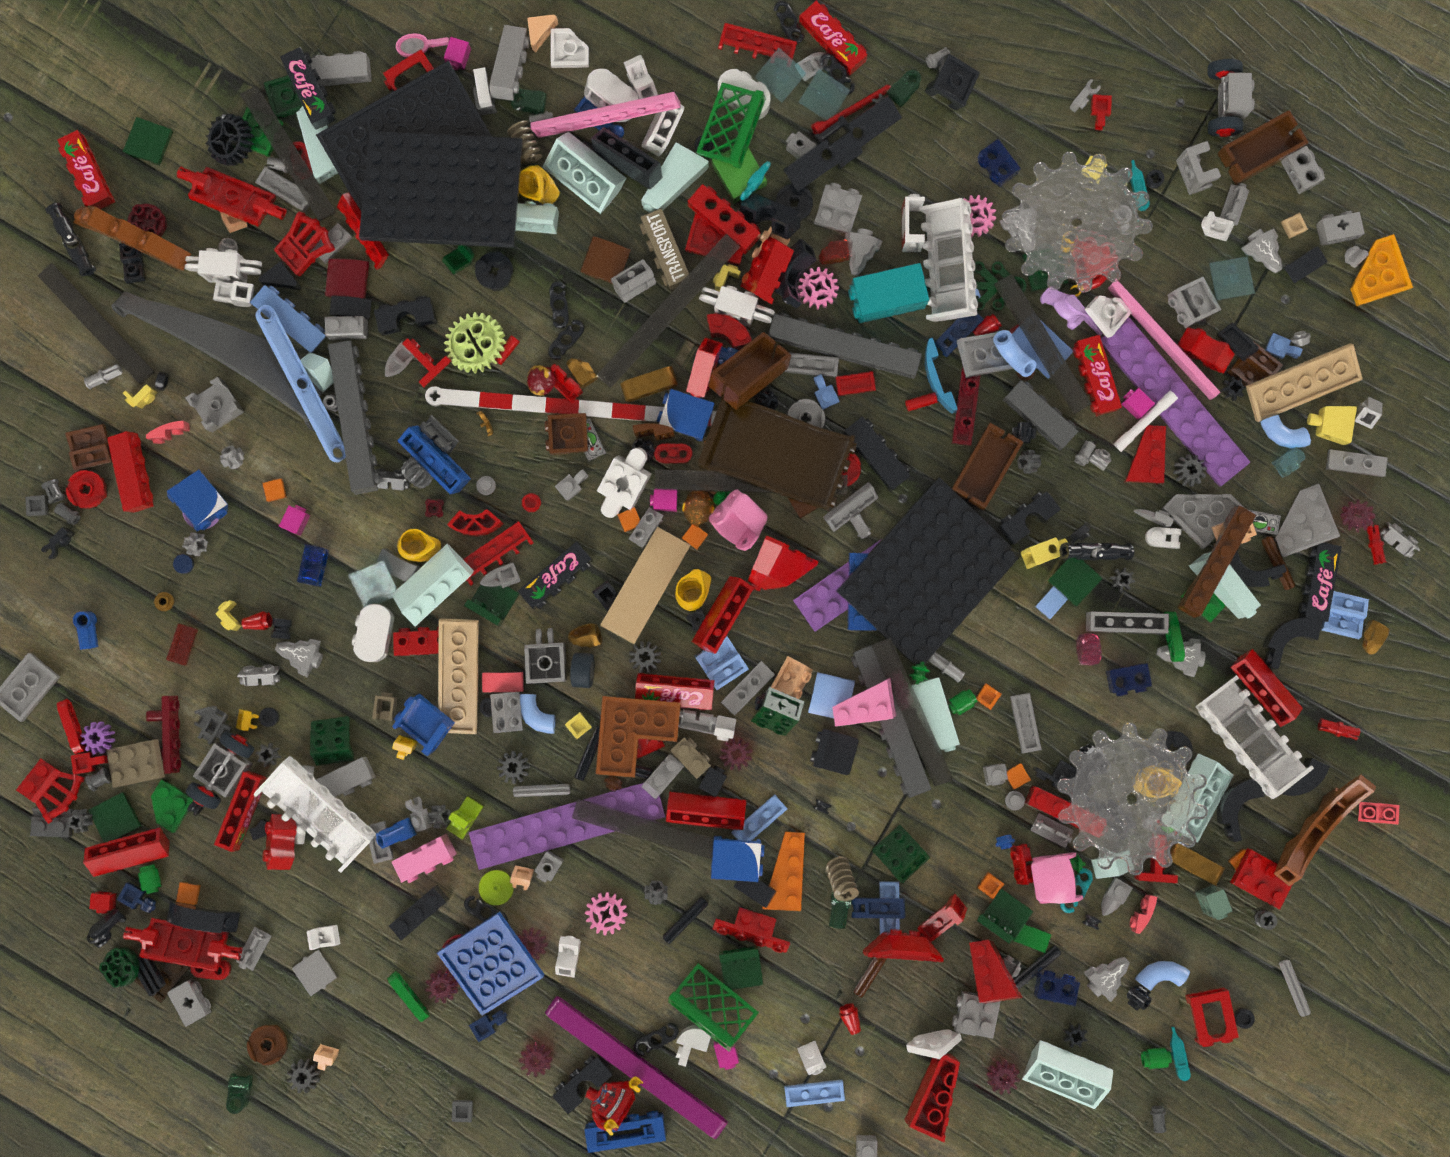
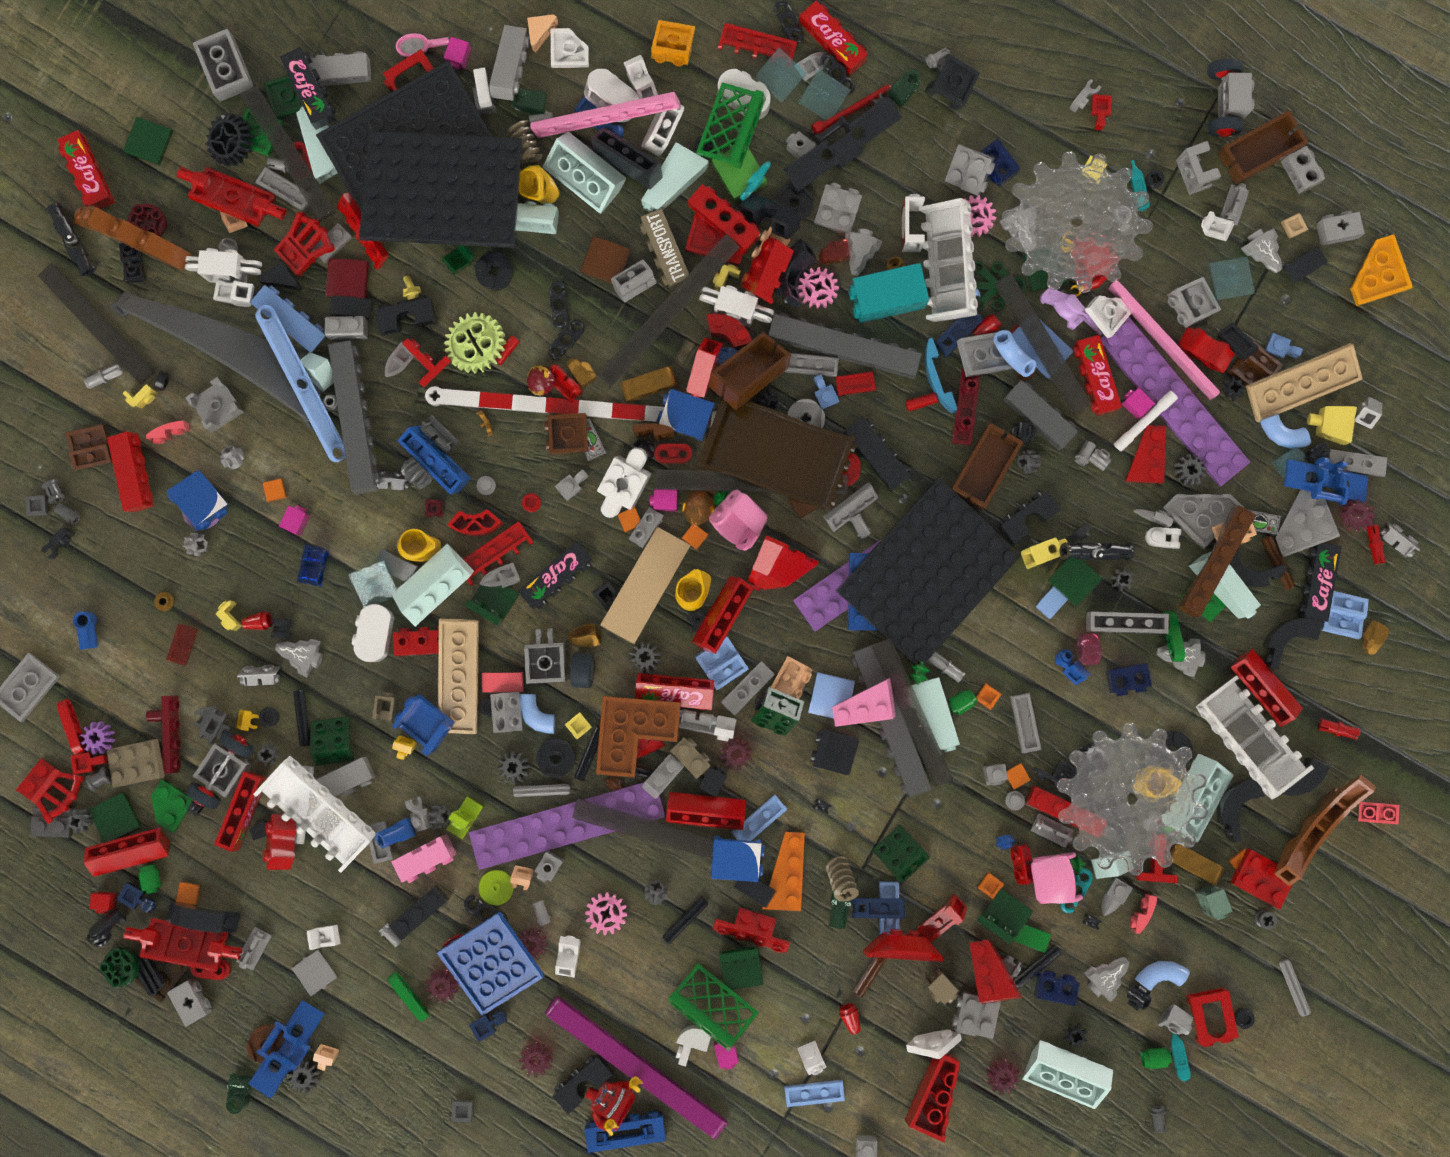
(76, 486): red plate -> none
(183, 564): dark blue tile -> none
(223, 65): none -> light grey brick
(291, 1053): none -> blue piece
(301, 717): none -> black axle
(390, 935): none -> light grey pin
(410, 292): none -> light yellow plate
(541, 913): none -> light grey pin
(547, 764): none -> black plate
(646, 1039): black piece -> none
(672, 43): none -> light orange plate
(895, 262): none -> pearl gold plate
(940, 987): none -> dark tan brick
(970, 170): none -> light grey plate
(1074, 671): none -> blue plate
(1176, 1020): none -> light grey brick
(1300, 338): light grey plate -> none
(1317, 451): none -> black plate
(1325, 474): none -> blue piece
(1355, 256): light grey plate -> none

